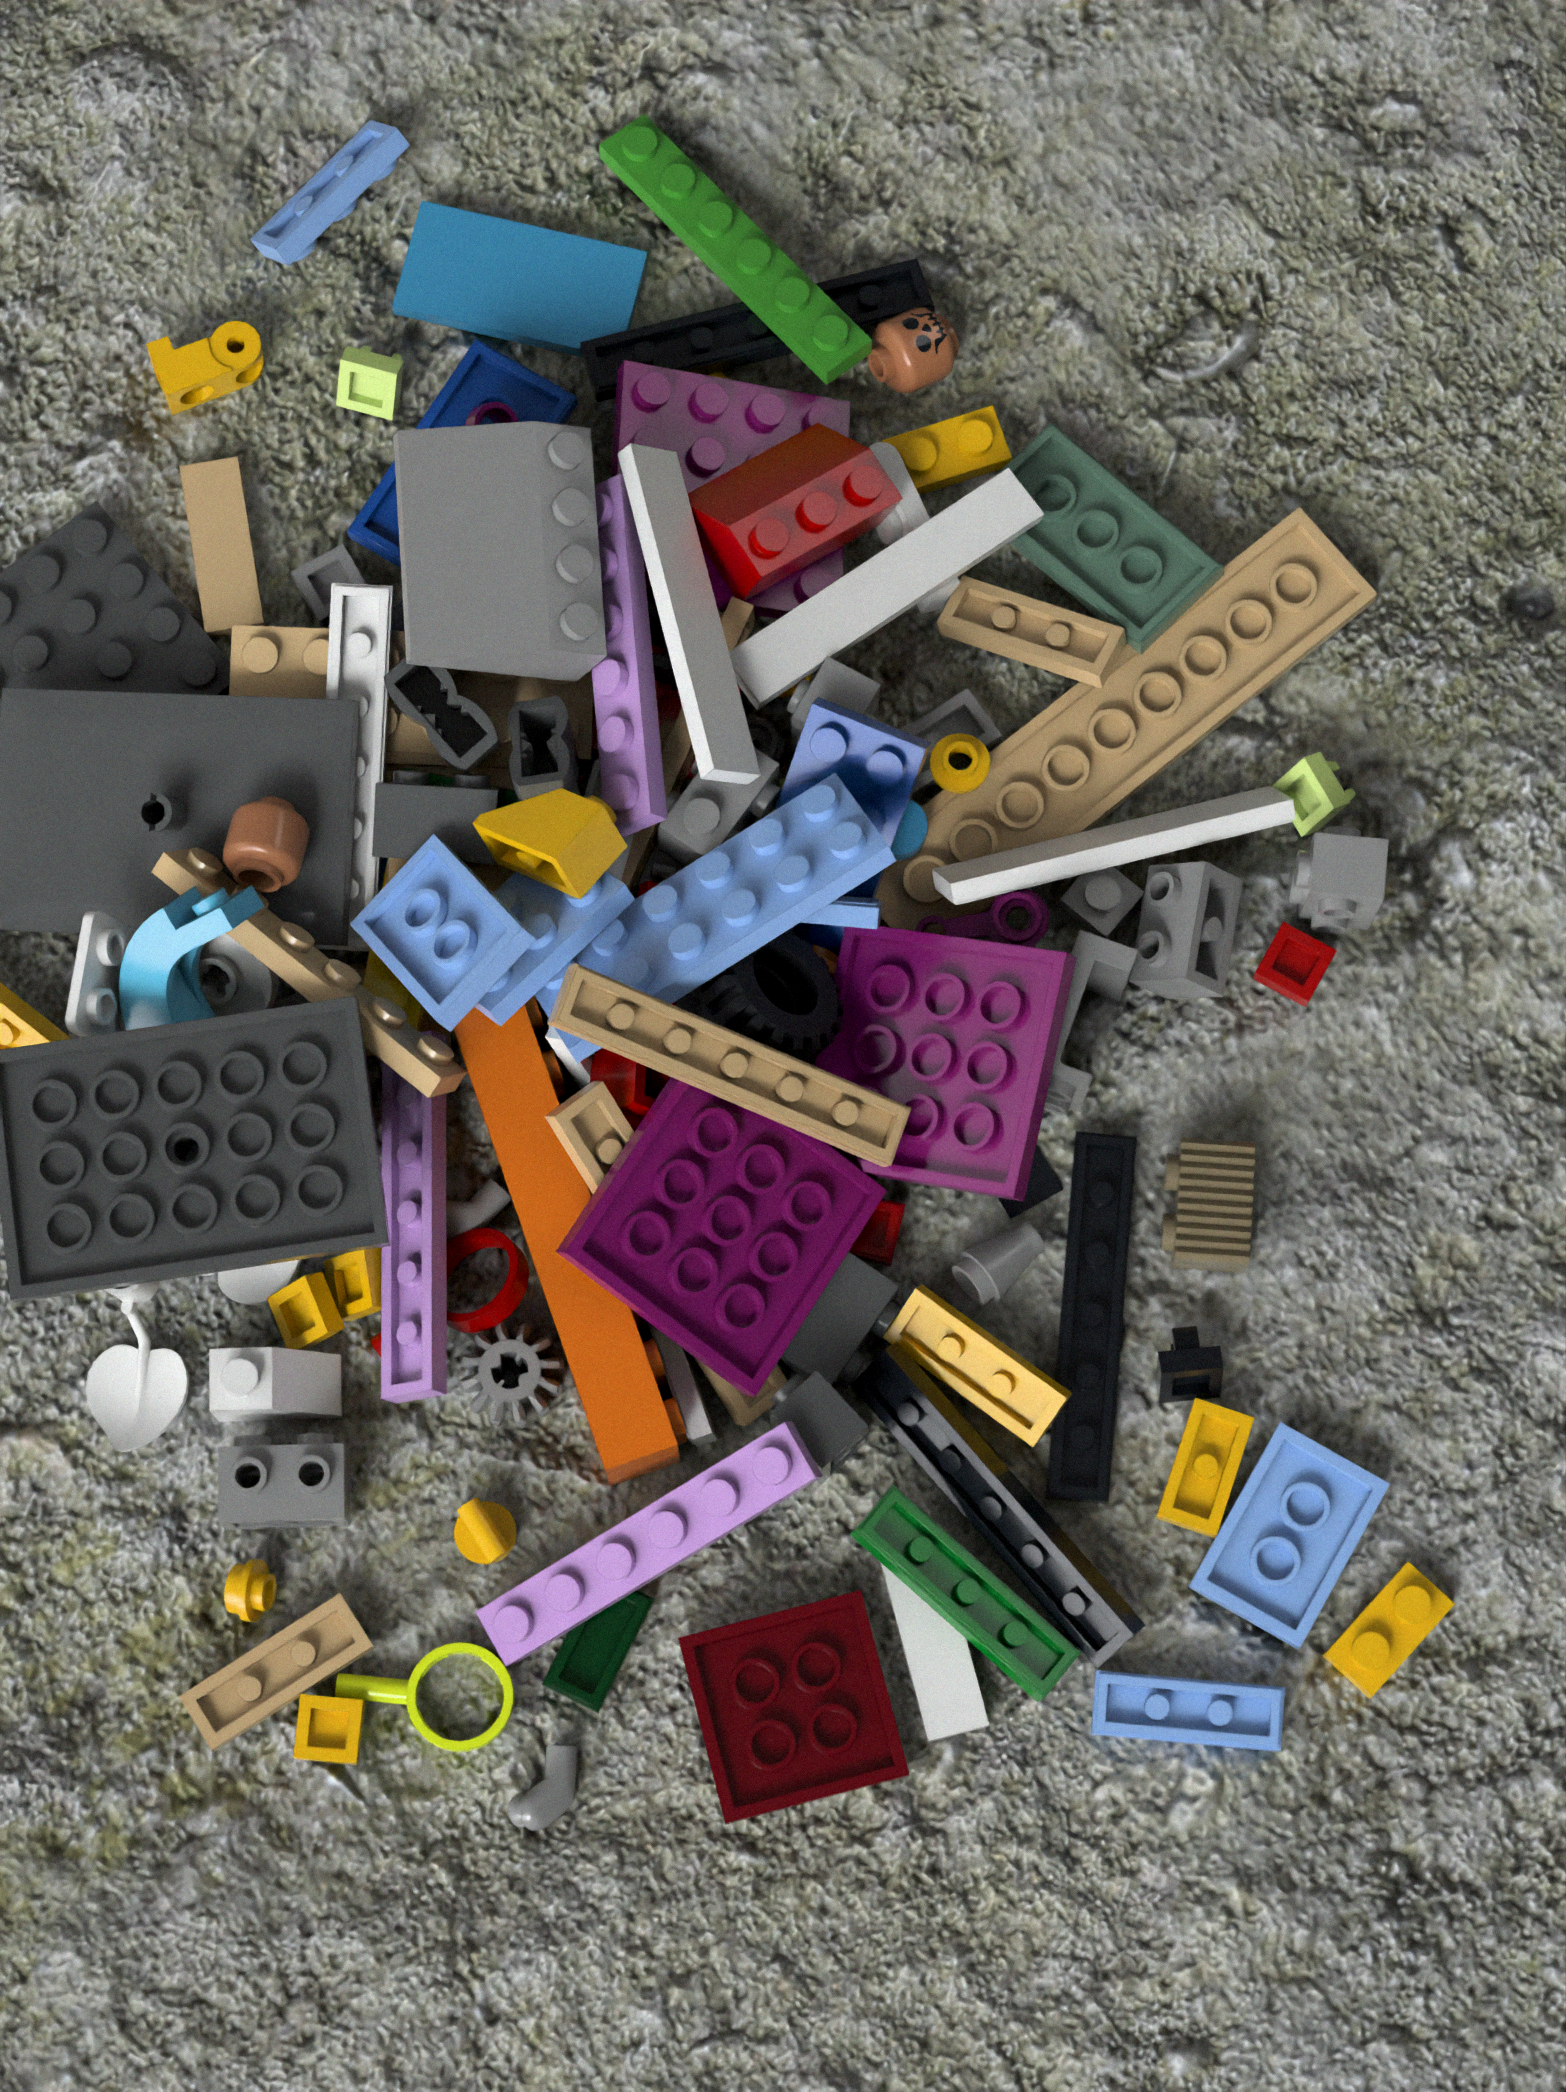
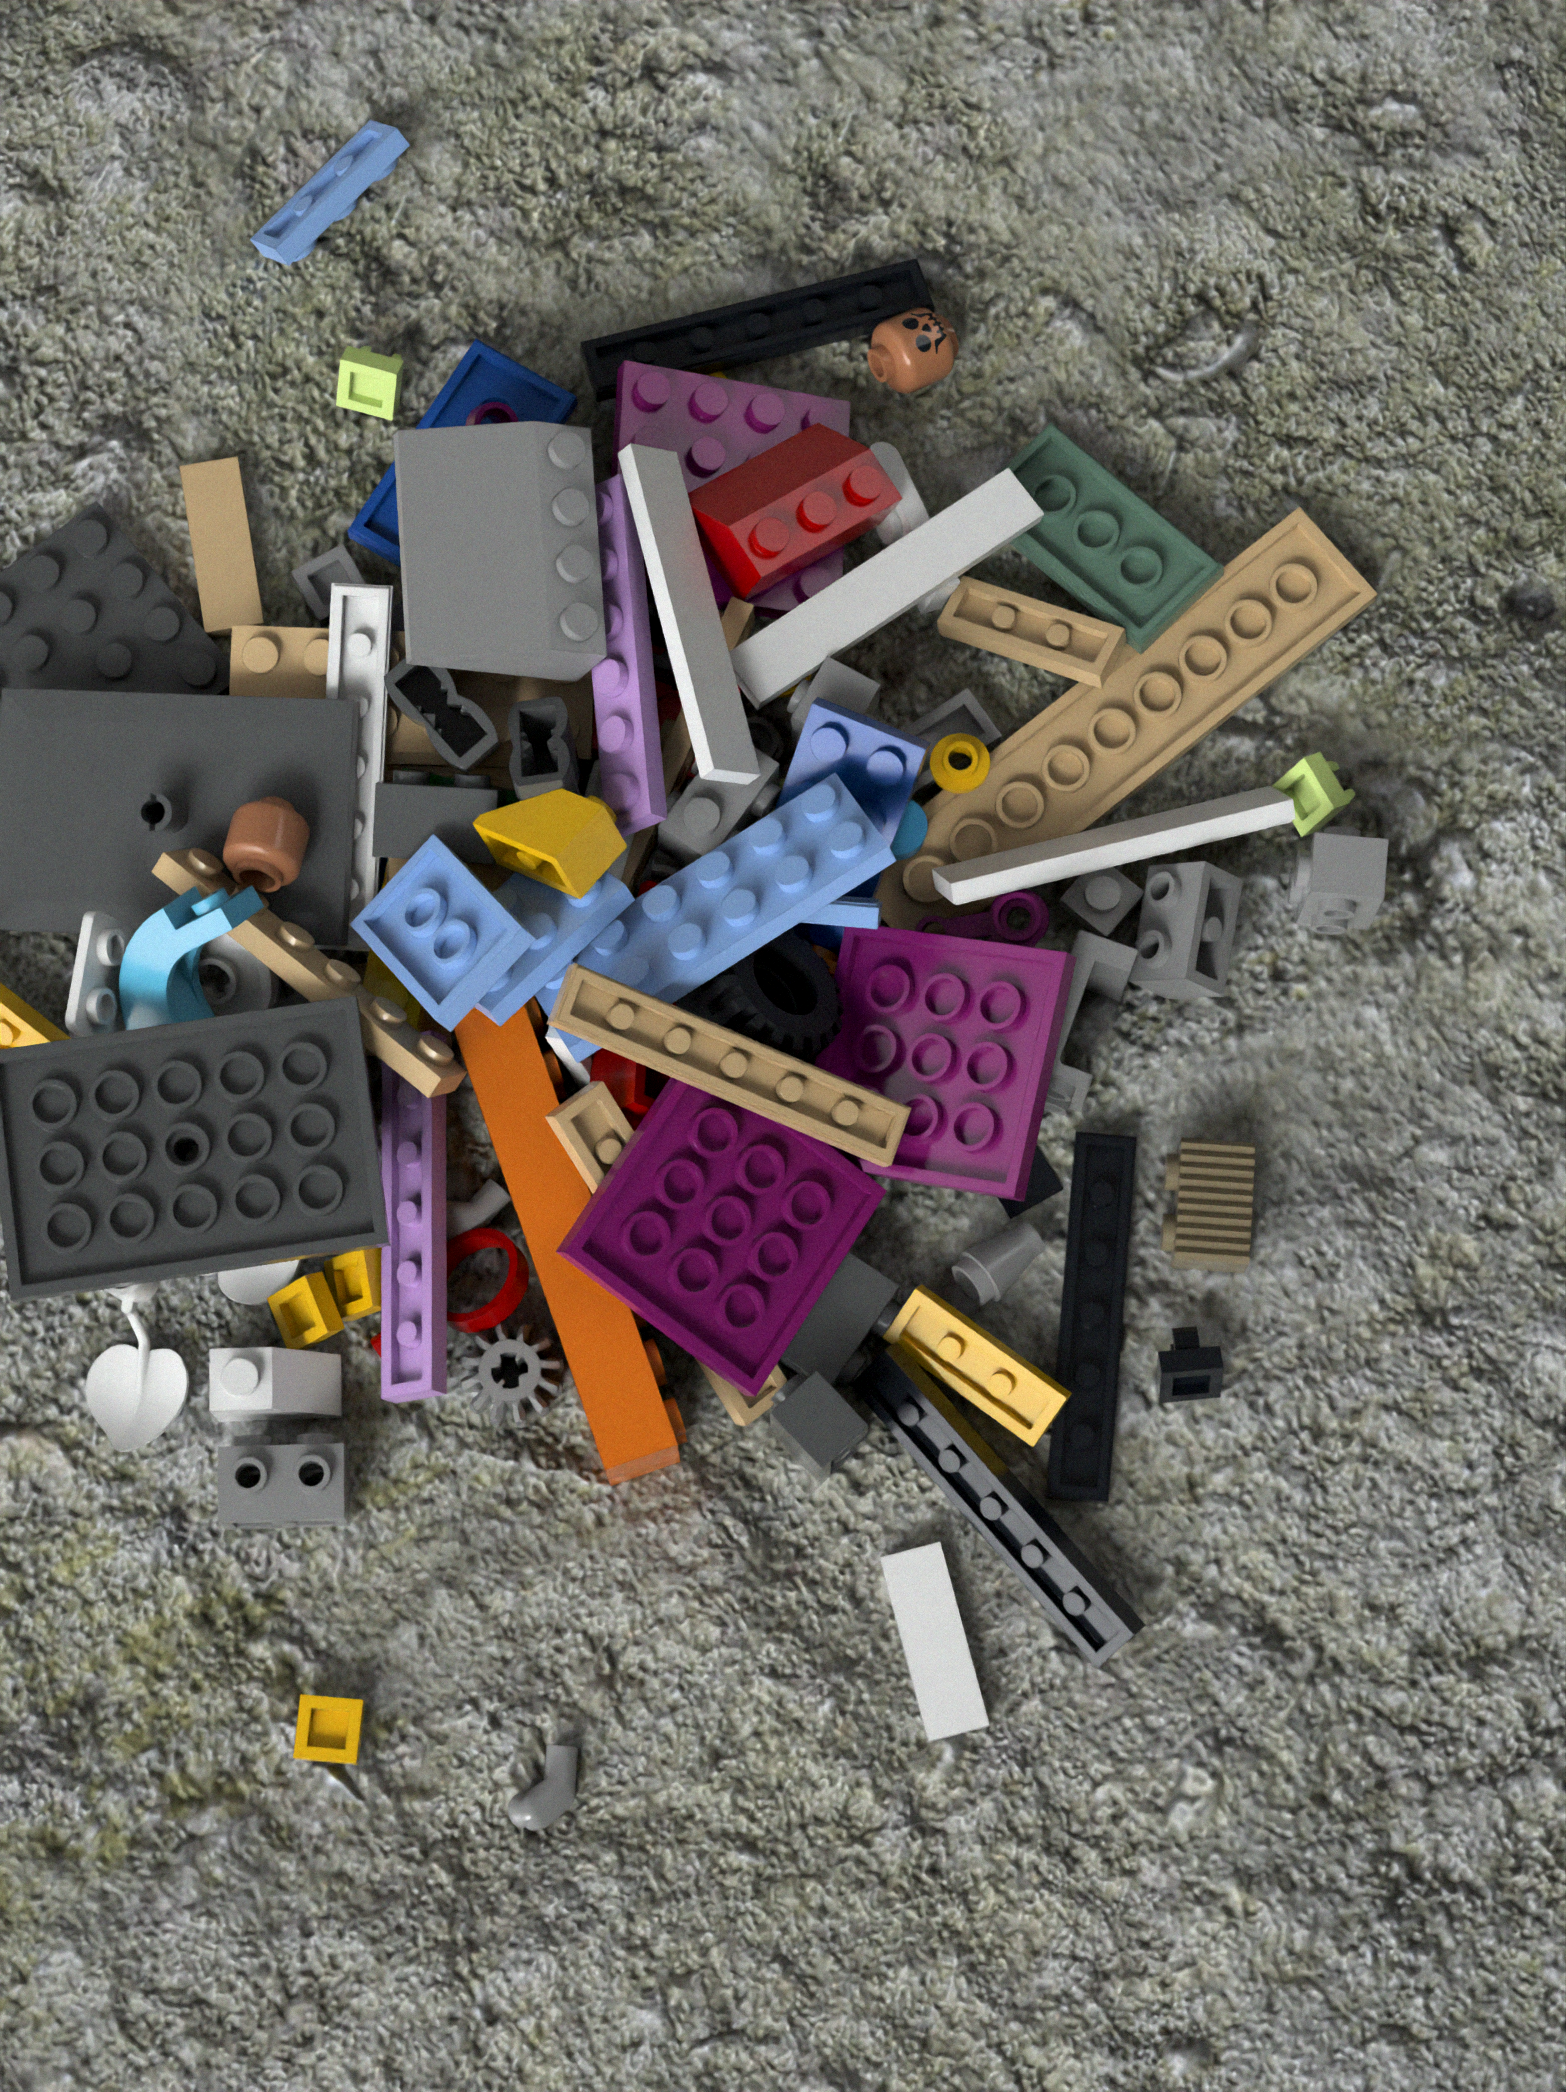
(208, 366): yellow leg -> none
(250, 1590): yellow plate -> none
(276, 1672): tan plate -> none
(406, 1693): neon yellow piece -> none
(484, 1531): yellow plate -> none
(517, 280): dark azure tile -> none
(597, 1651): dark green tile -> none
(649, 1543): lavender plate -> none
(684, 1389): white tile -> none
(735, 249): bright green plate -> none
(793, 1707): dark red plate -> none
(880, 1234): red tile -> none
(953, 450): yellow plate -> none
(965, 1593): green tile -> none
(1187, 1711): light blue tile -> none
(1204, 1467): yellow plate -> none
(1289, 1535): light blue plate -> none
(1294, 964): red plate -> none
(1388, 1630): yellow plate -> none

